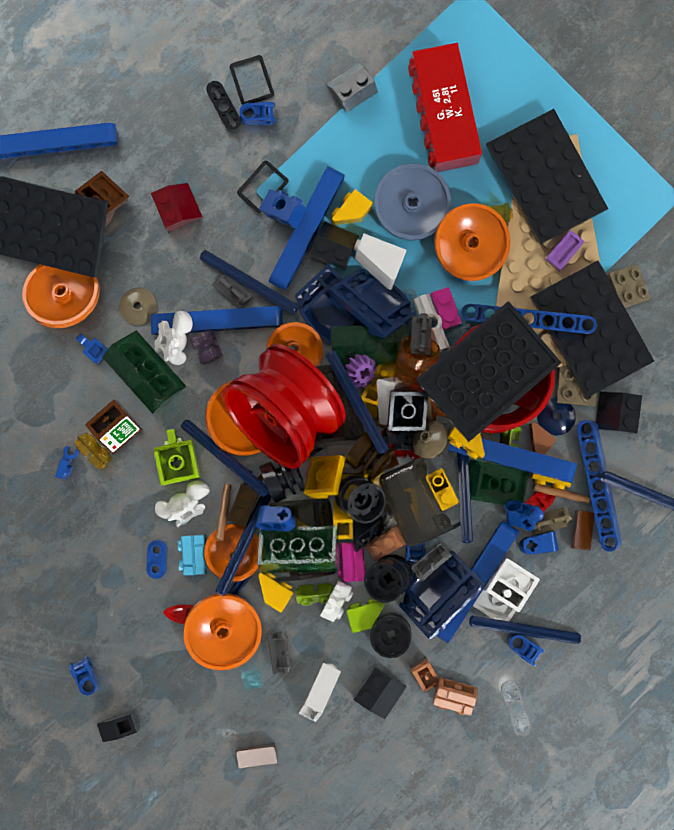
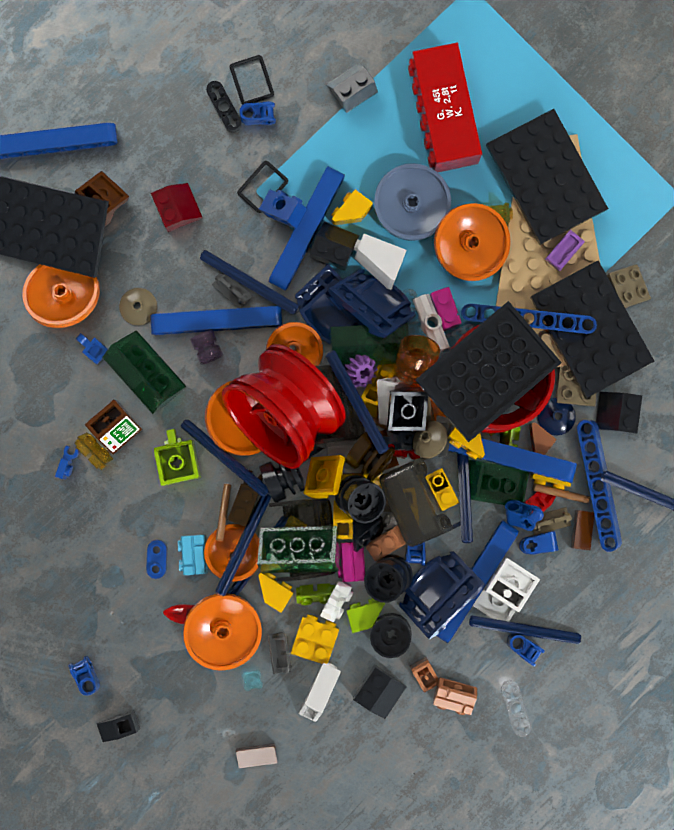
(174, 340): white animal -> none
(184, 505): white animal -> none
(275, 518): blue piece -> none
(315, 639): none -> yellow plate
(421, 334): dark grey hinge -> none
(430, 561): dark grey hinge -> none

